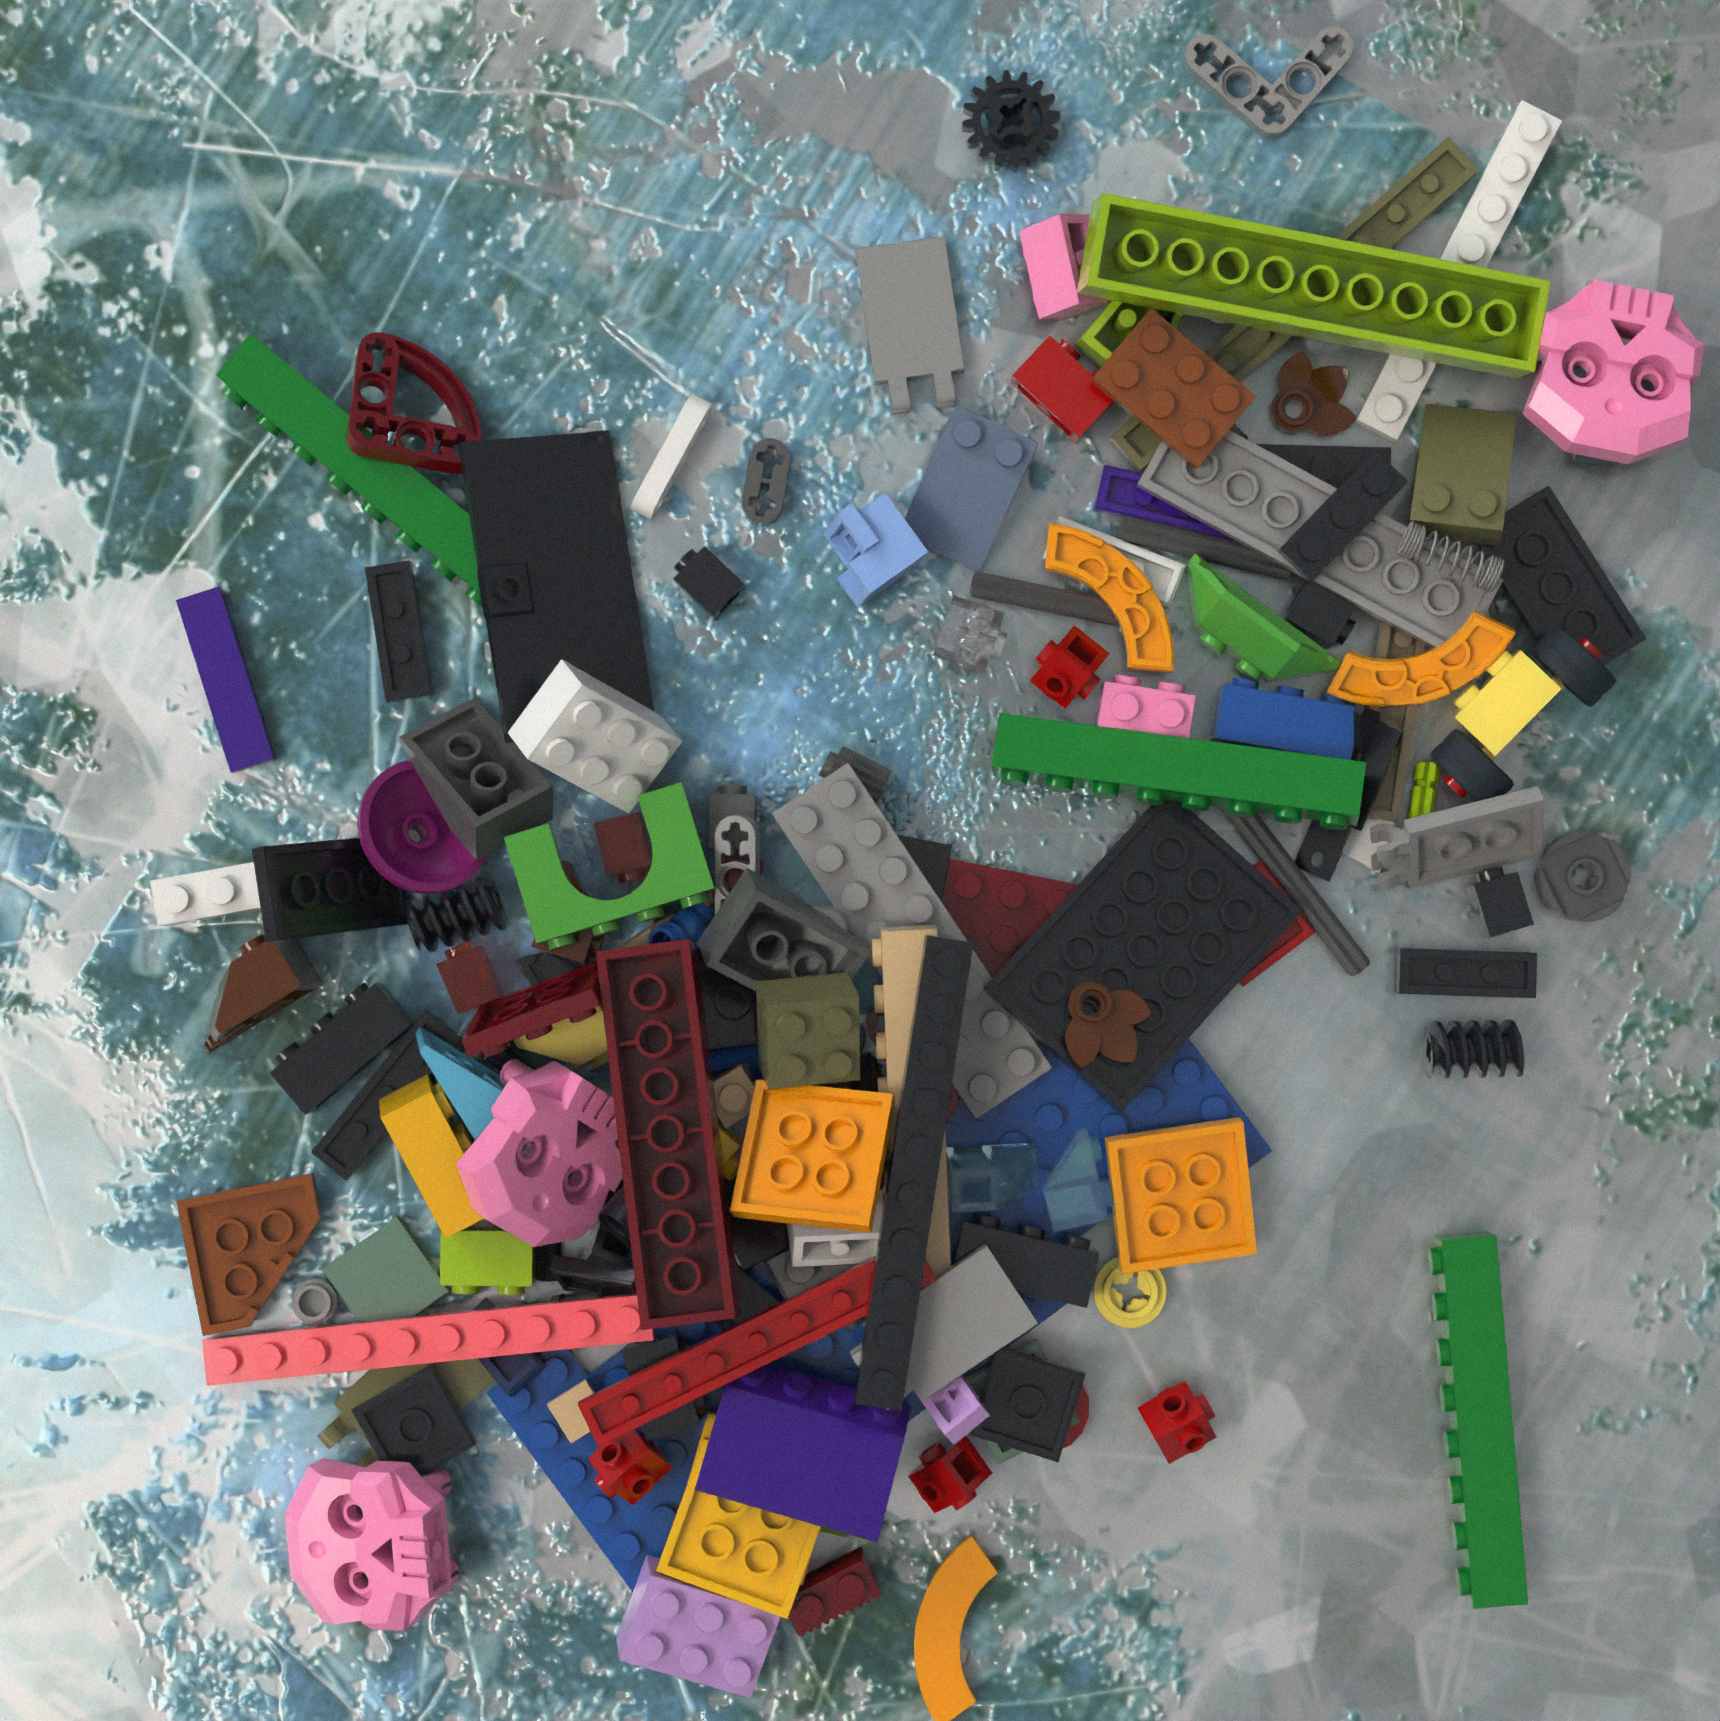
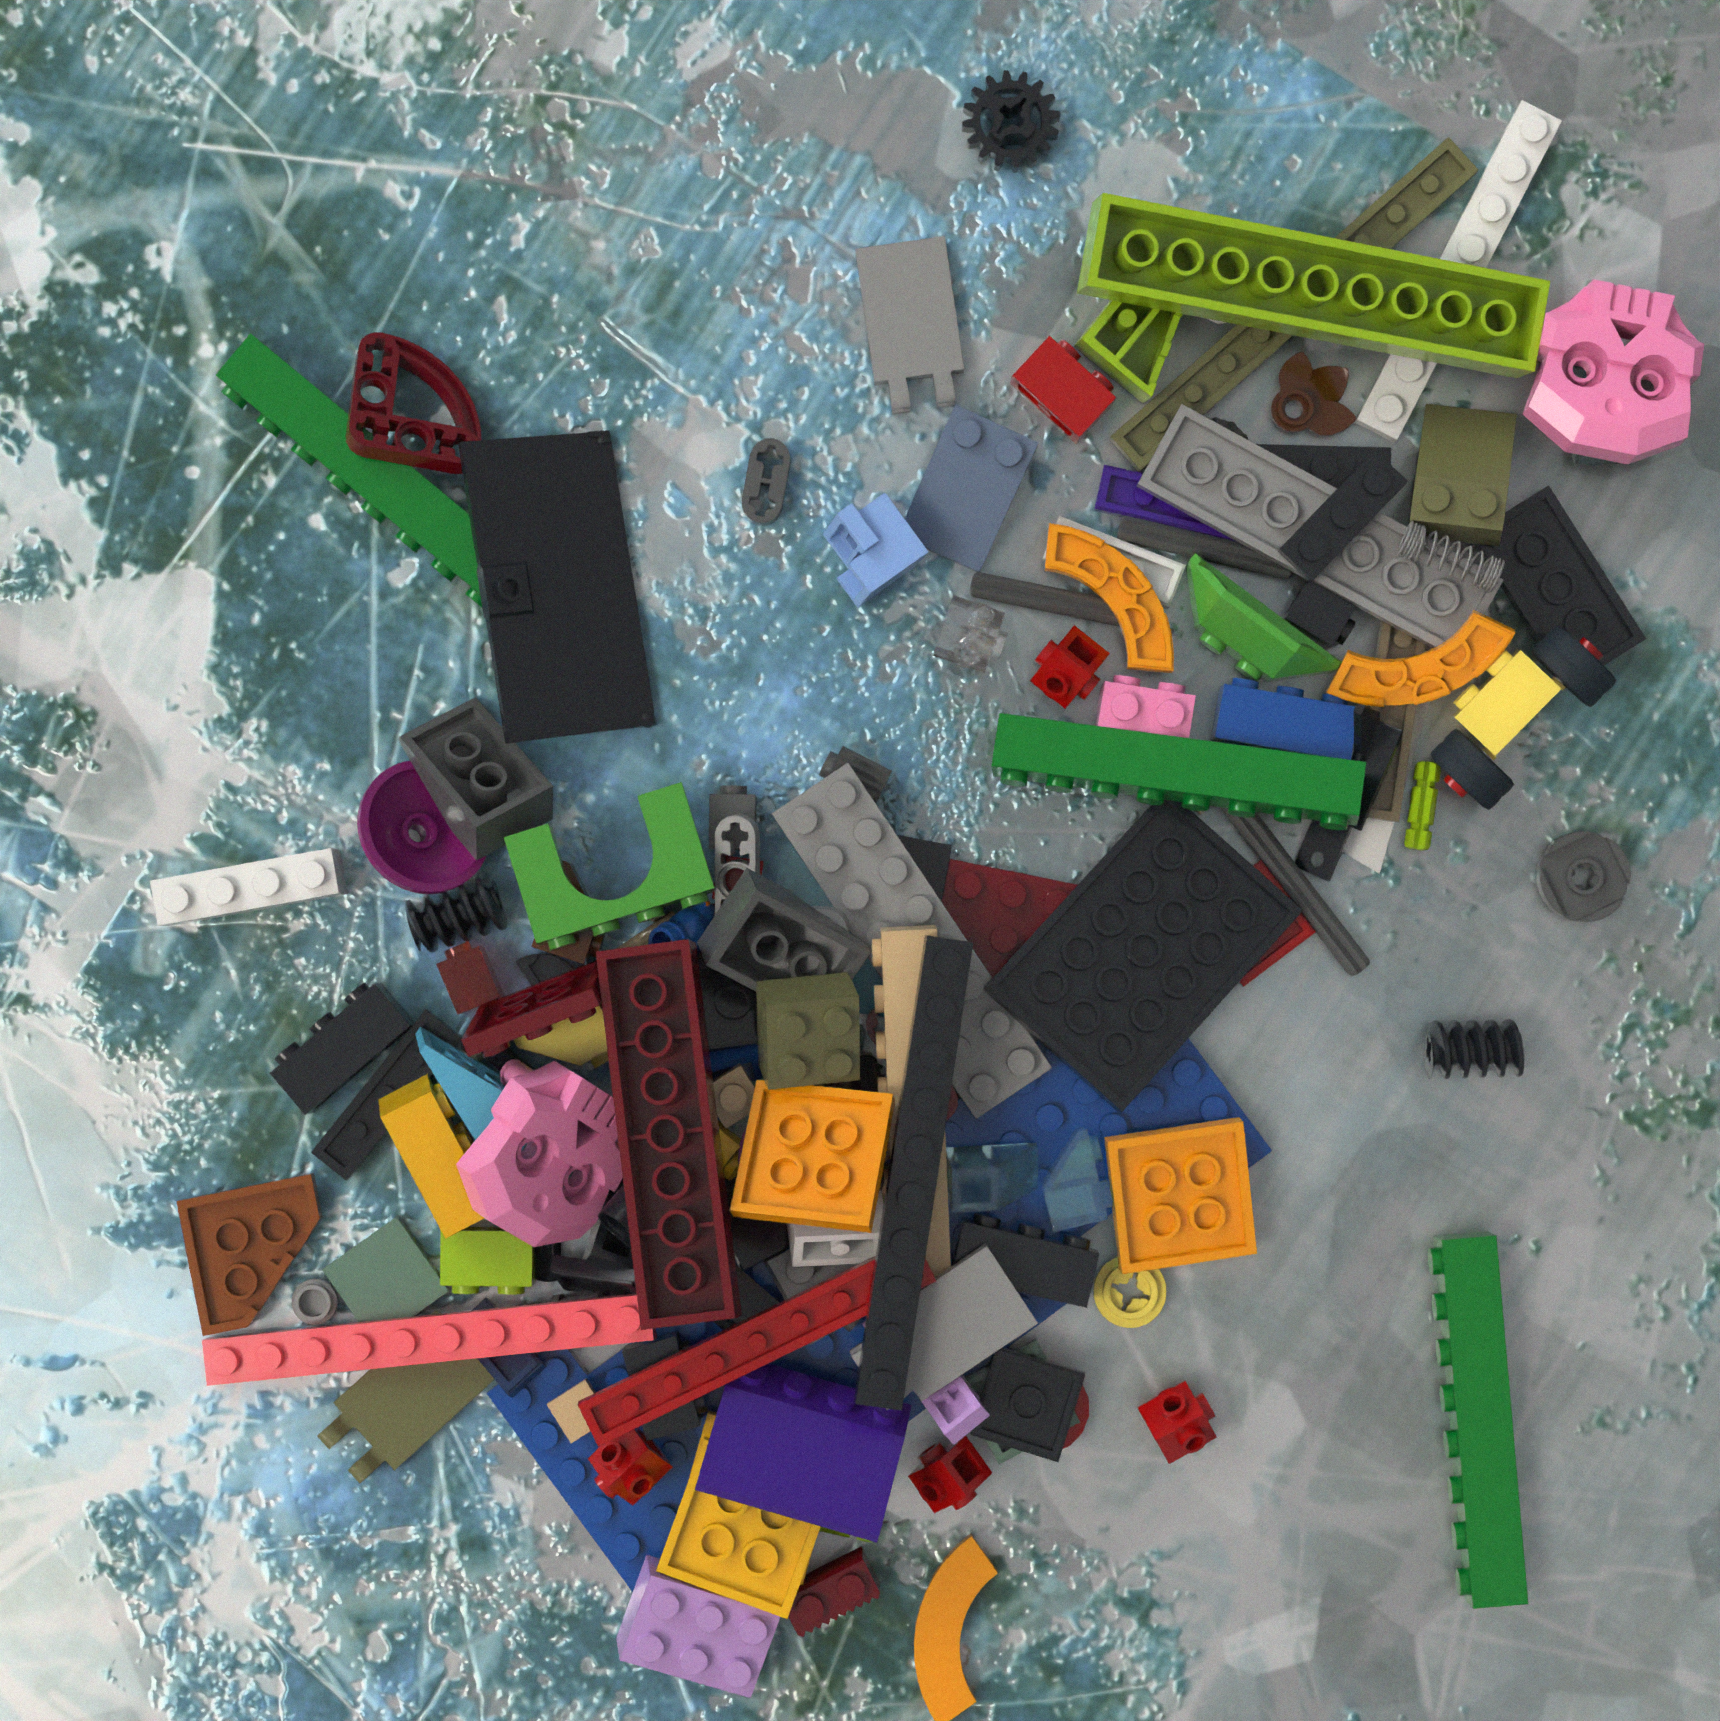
(226, 679): dark purple tile -> none
(259, 986): reddish brown wedge -> none
(323, 890): black tile -> none
(395, 1543): bright pink brick -> none
(398, 631): black plate -> none
(416, 1422): black tile -> none
(594, 736): white brick -> none
(624, 847): clear red brick -> none
(672, 456): white beam -> none
(707, 581): black brick -> none
(1054, 263): bright pink brick -> none
(1109, 1029): reddish brown plate -> none
(1173, 388): dark orange plate -> none
(1275, 95): light grey beam -> none
(1460, 839): light grey tile -> none
(1466, 973): black plate -> none
(1499, 902): black brick -> none

